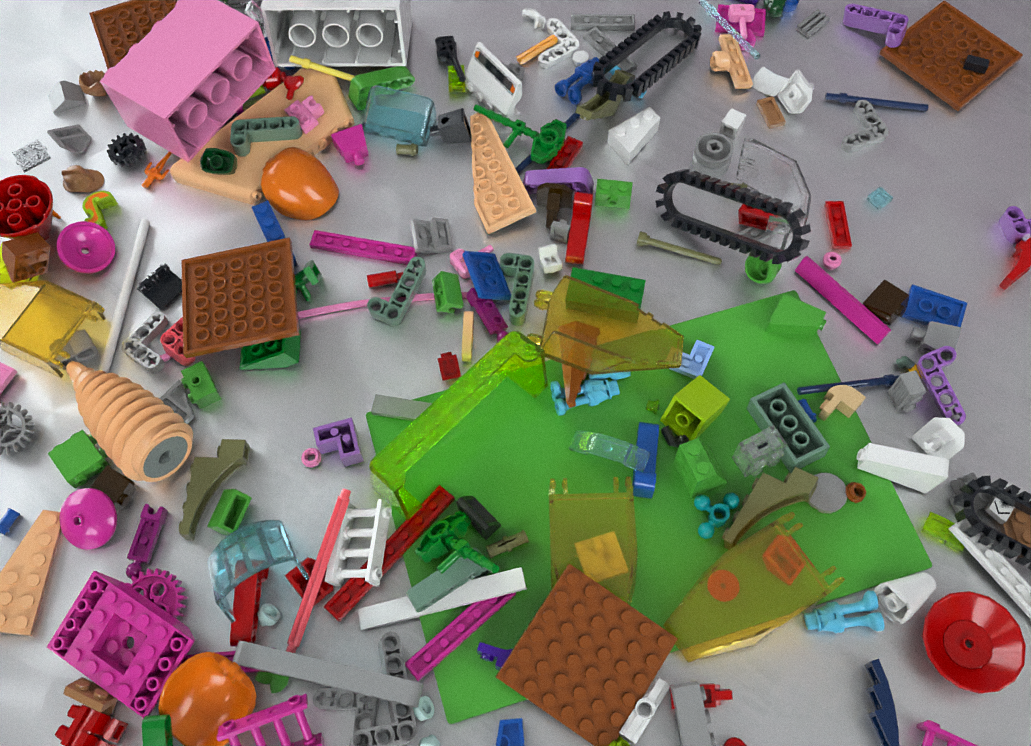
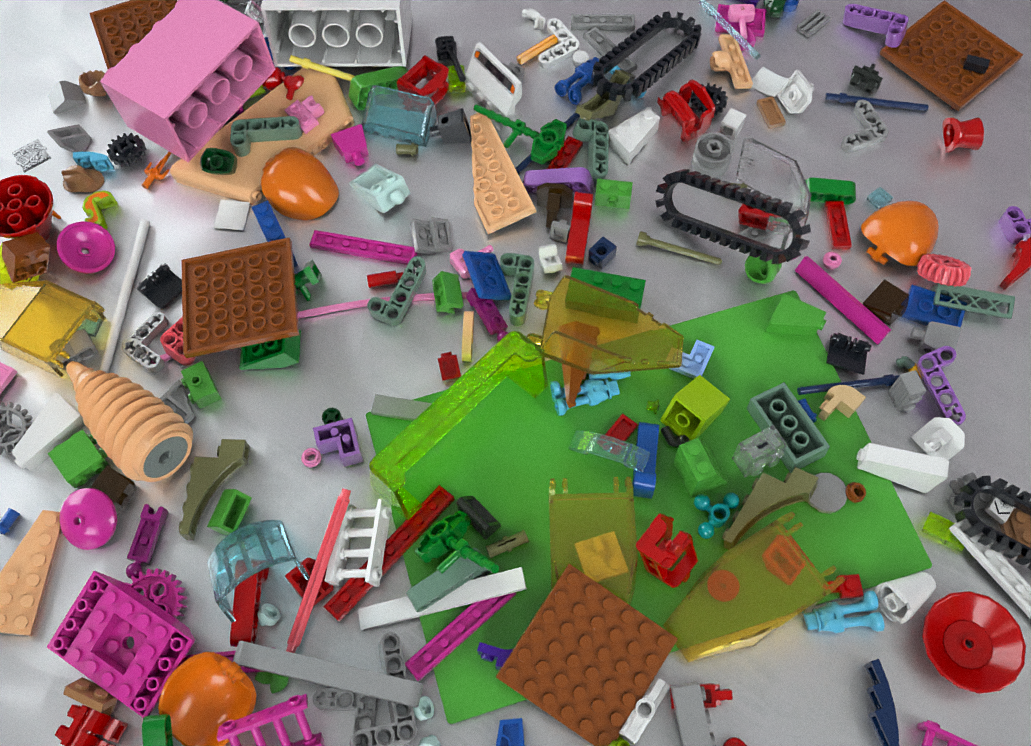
(50, 428): none -> white slope
(91, 159): none -> medium azure slope
(91, 327): none -> clear light blue tile
(232, 215): none -> white sticker
(331, 414): none -> dark green wheel
(381, 187): none -> light aqua slope
(425, 69): none -> red animal
(597, 136): none -> sand green beam
(605, 247): none -> dark blue brick
(622, 428): none -> red tile
(661, 557): none -> red animal
(677, 105): none -> red animal
(716, 96): none -> black gear
(831, 190): none -> green beam
(848, 353): none -> black hinge
(850, 587): none -> red plate
(866, 75): none -> pearl dark grey hips
(902, 231): none -> orange piece
(944, 270): none -> coral gear
(963, 134): none -> red hat
(974, 296): none -> sand green fence

